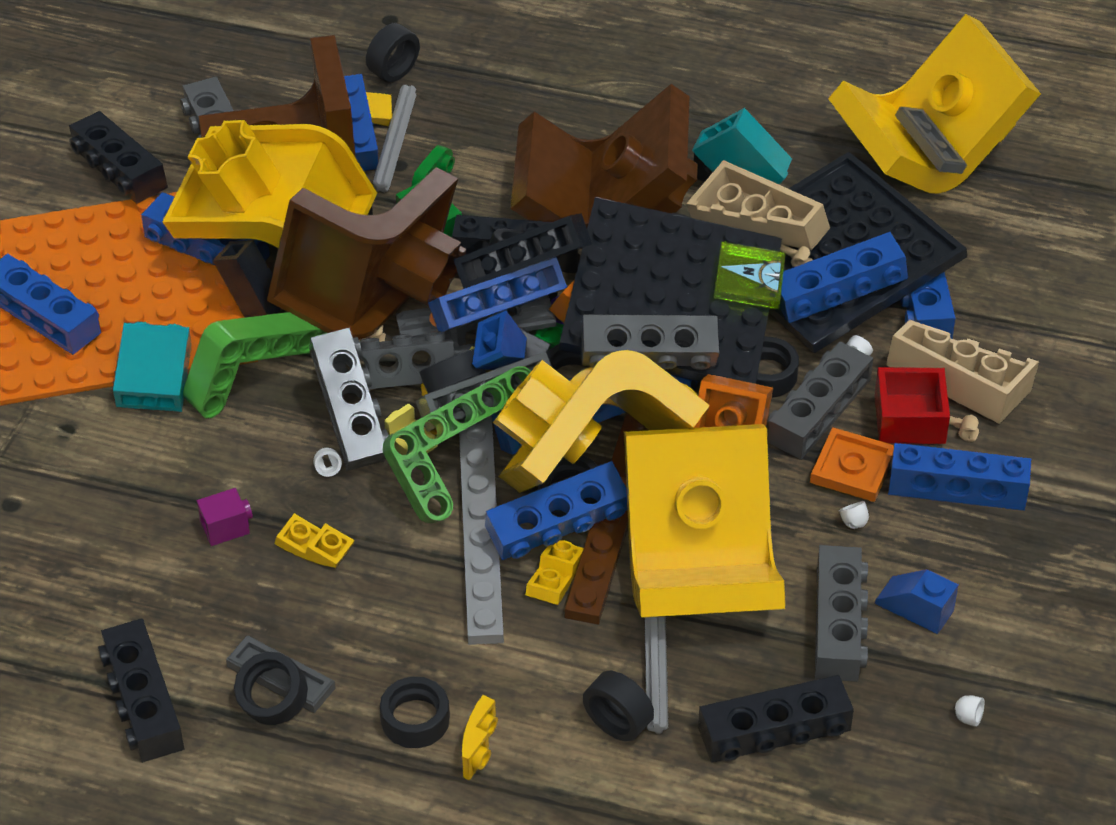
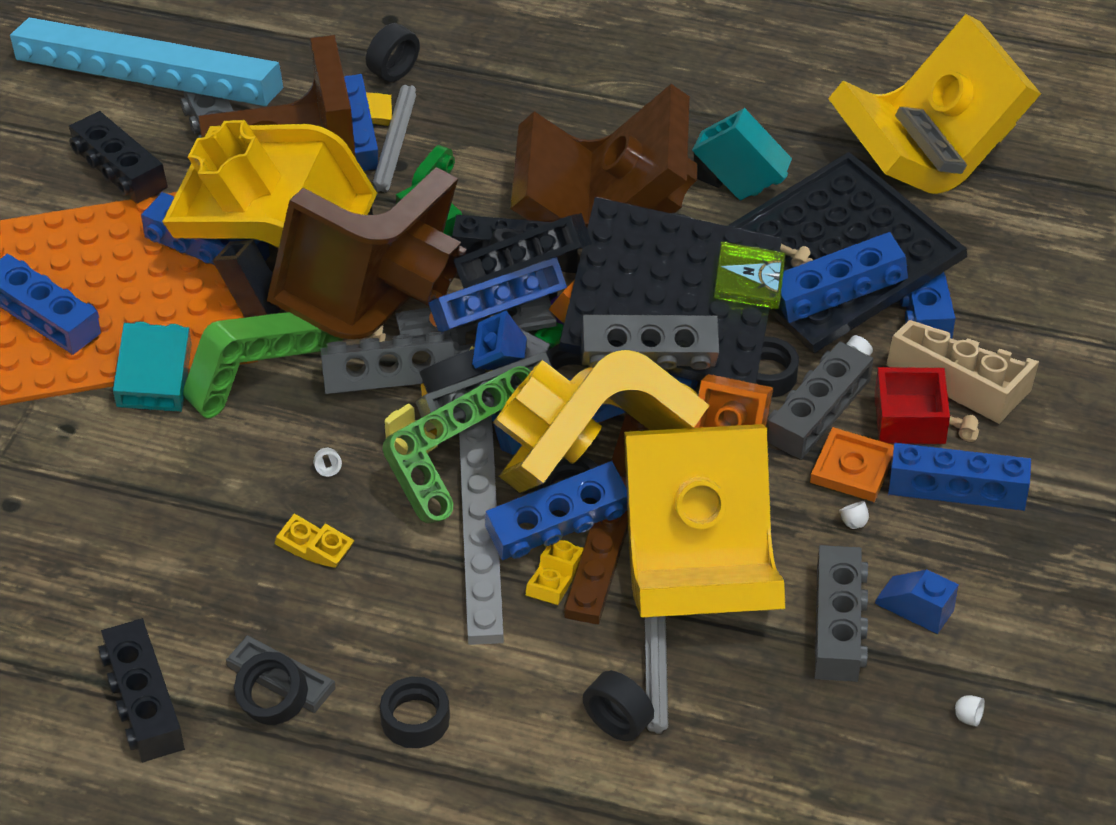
(147, 61): none -> medium azure brick
(224, 516): magenta brick -> none
(341, 347): brick -> none
(475, 739): yellow slope -> none
(757, 715): black brick -> none
(758, 205): tan wedge -> none

